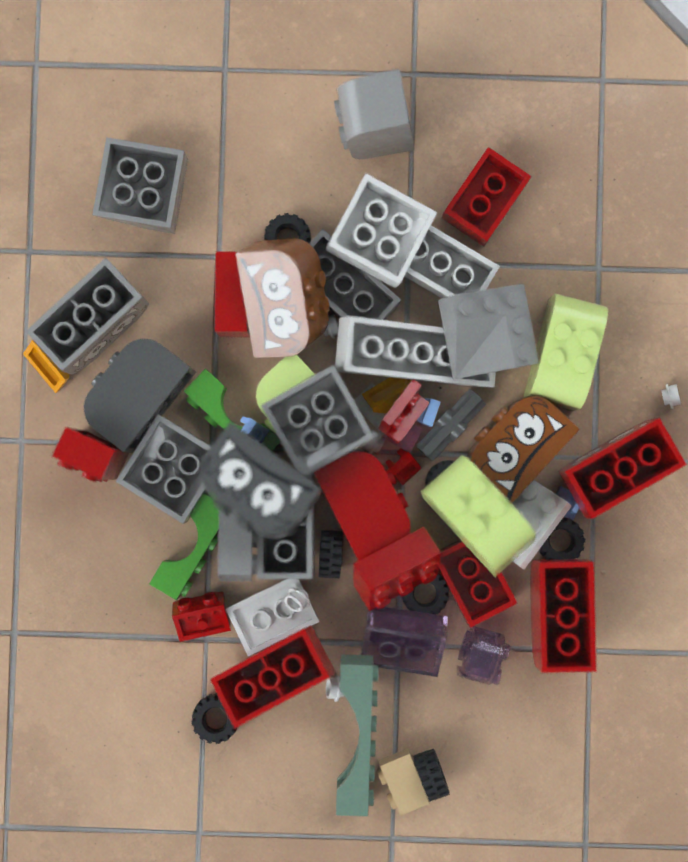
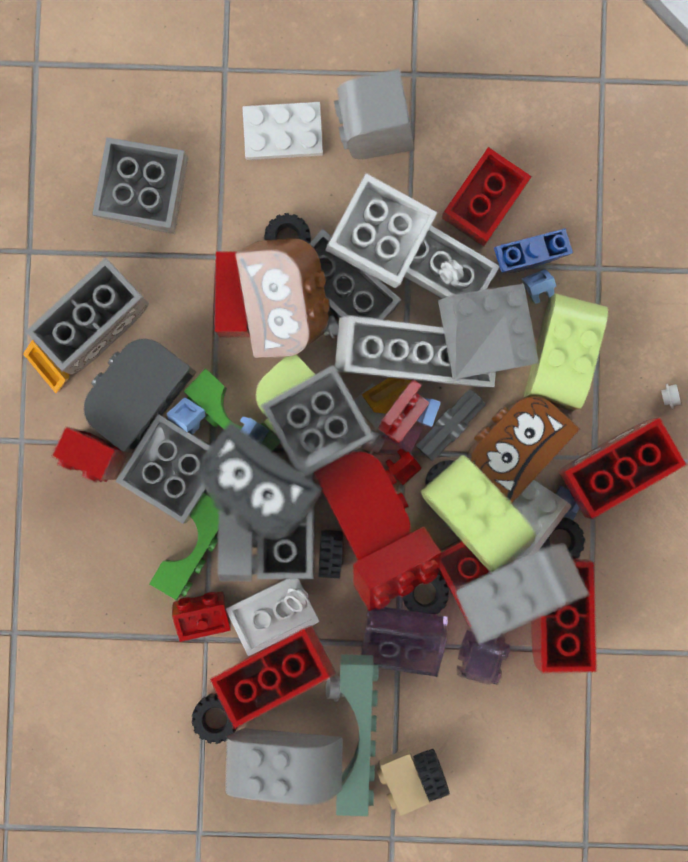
(186, 415): none -> light blue tile
(282, 131): none -> white plate
(283, 766): none -> light grey brick
(451, 272): none -> white plate
(521, 592): none -> light grey brick
(533, 251): none -> blue slope
(538, 283): none -> light blue tile

